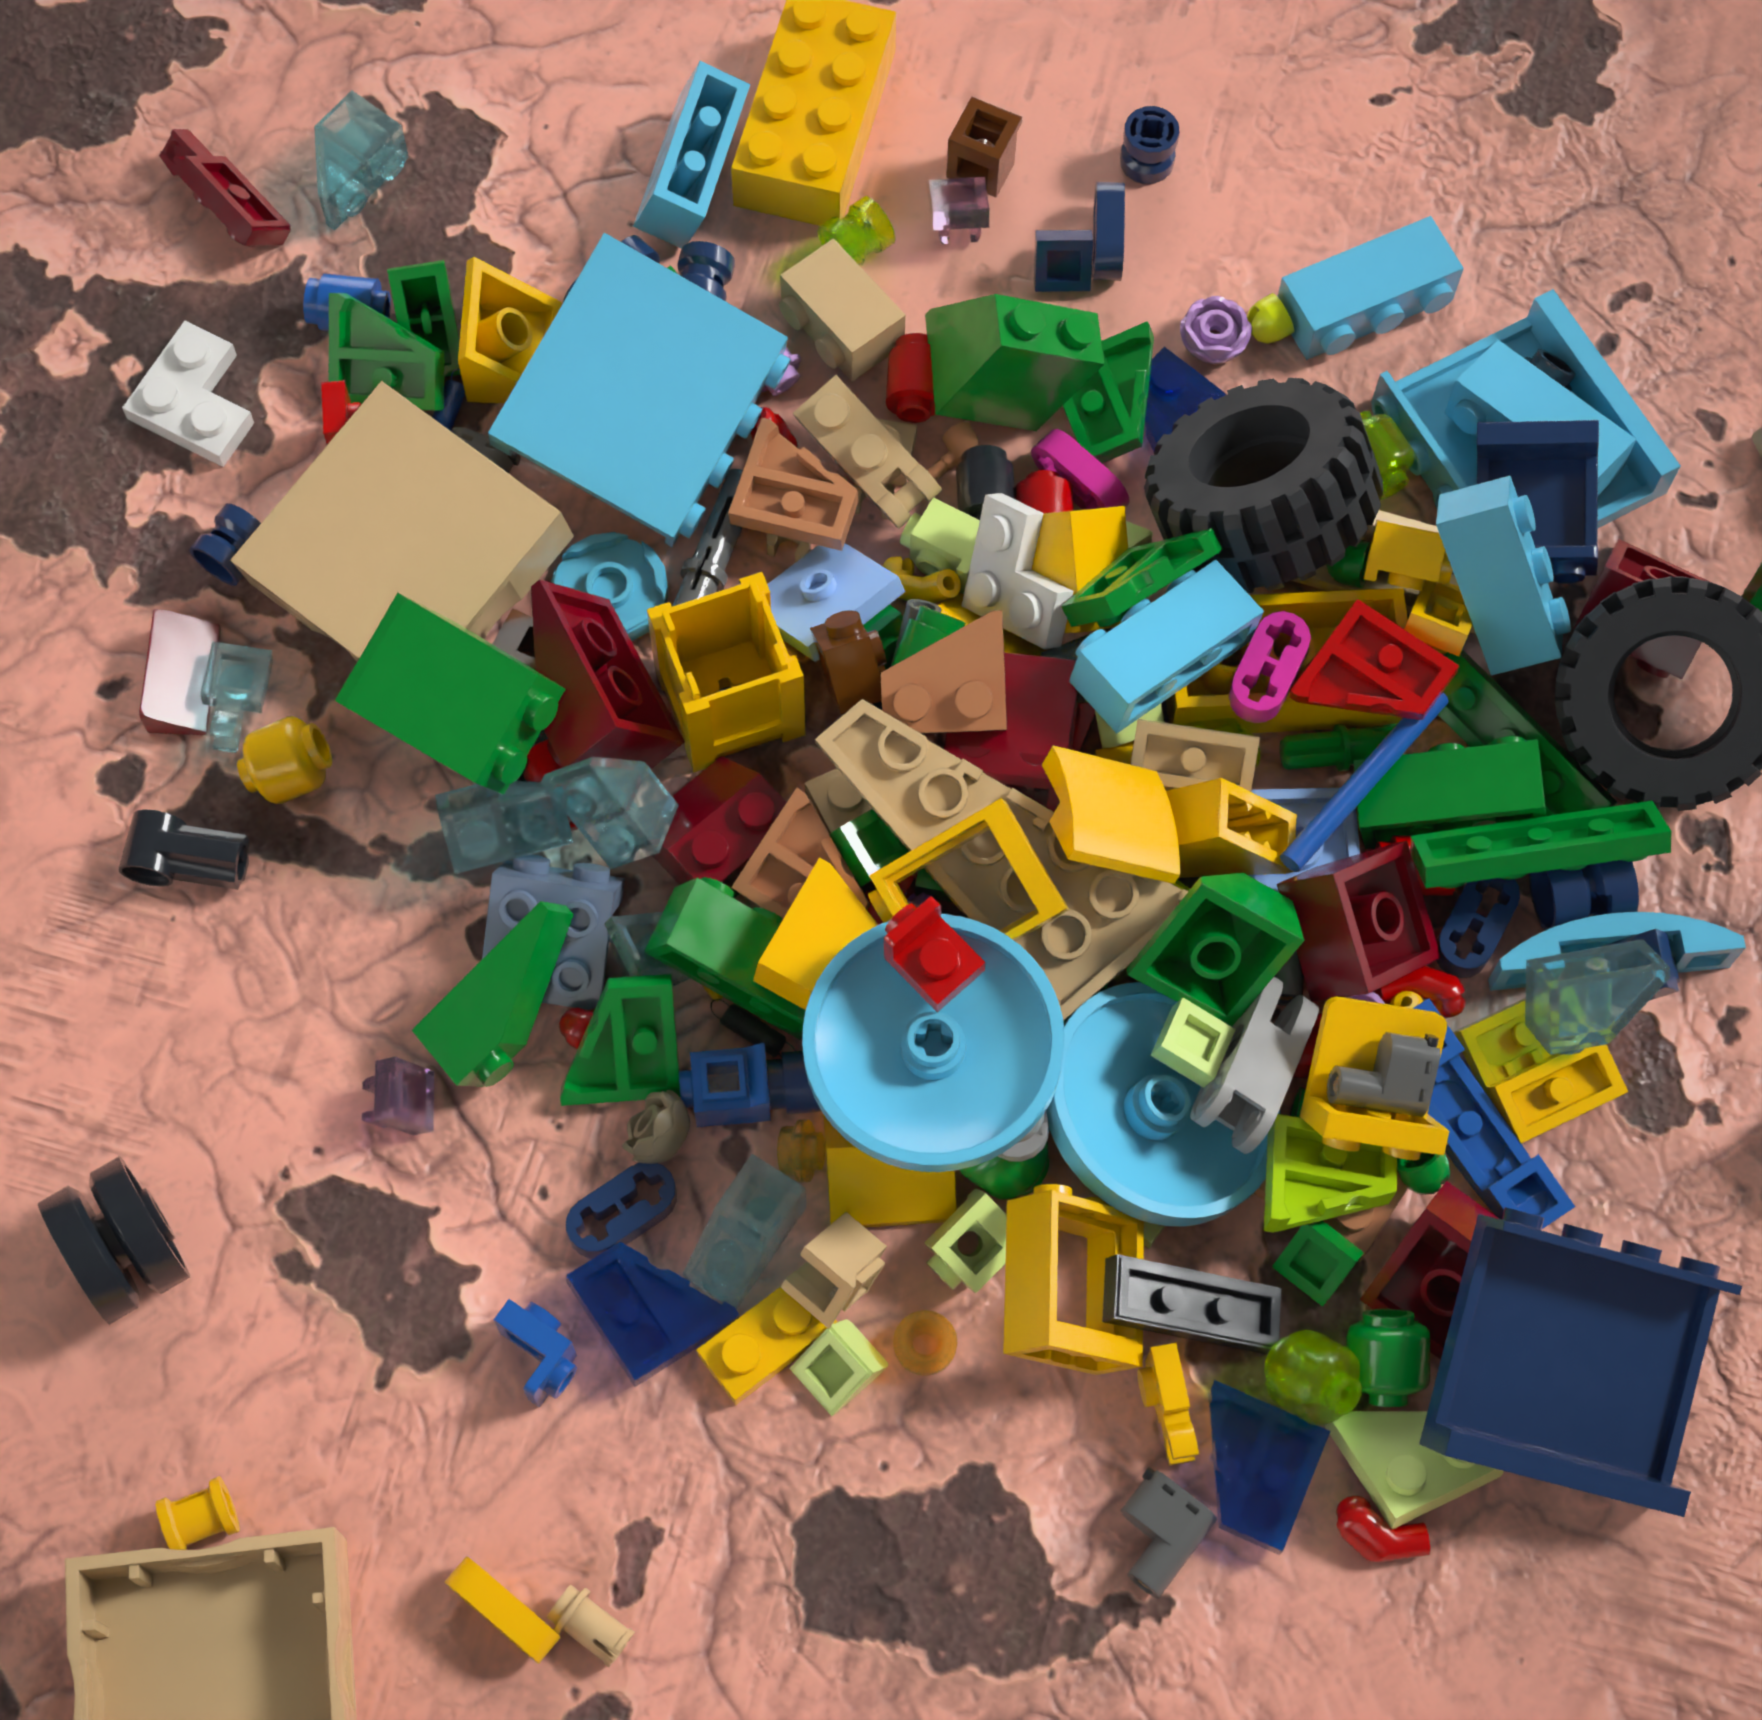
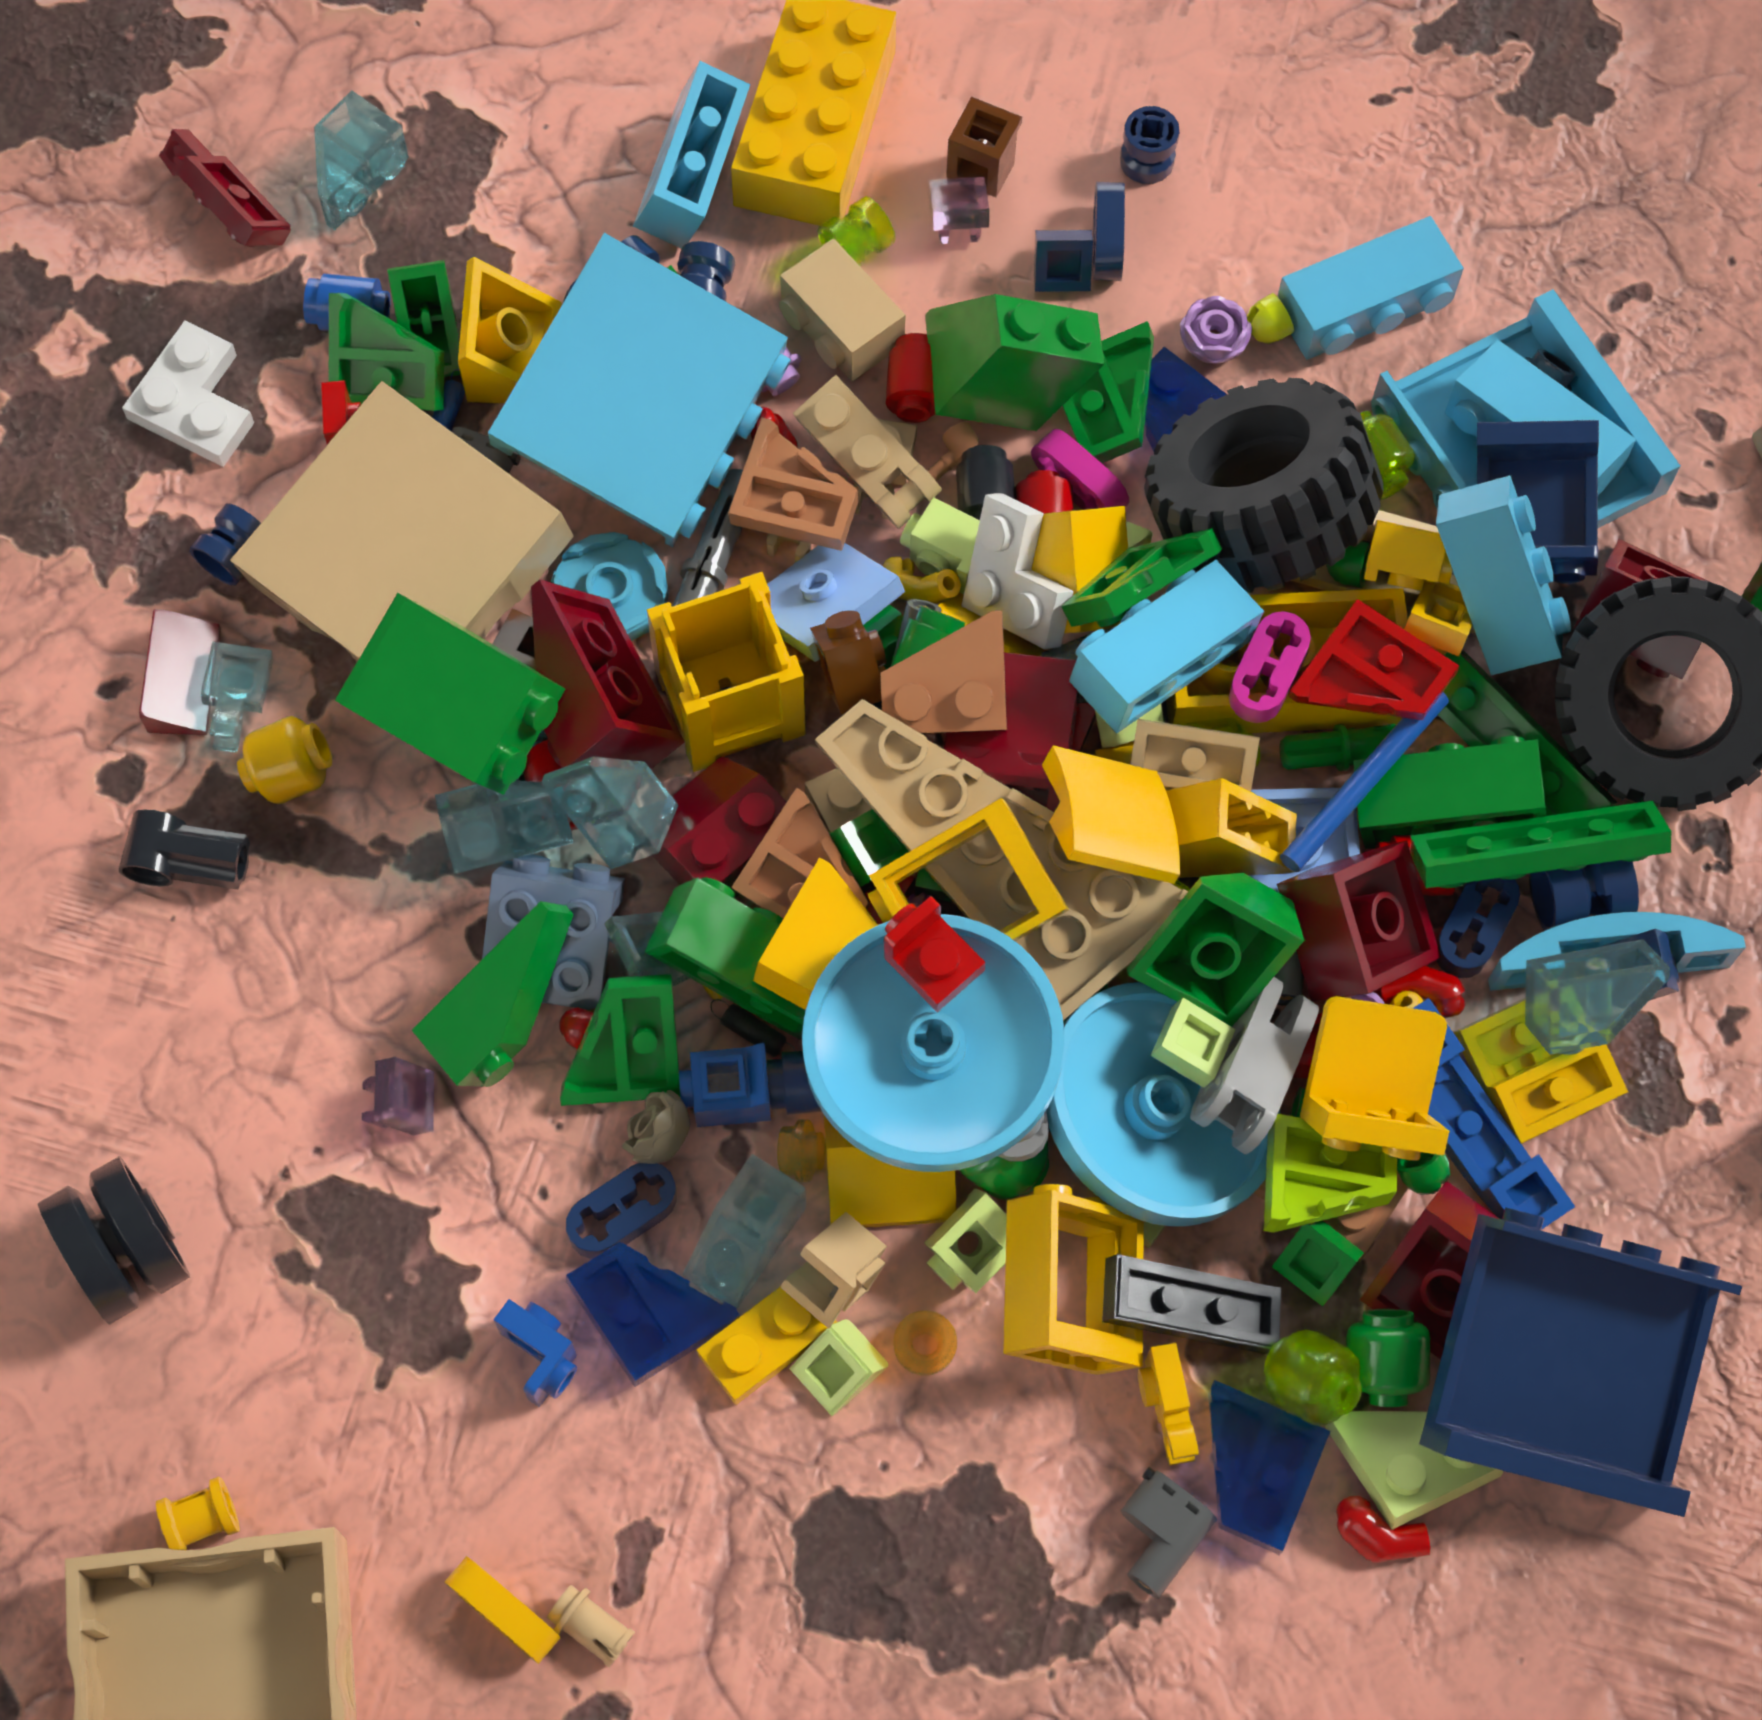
(1400, 1077): dark grey piece -> none

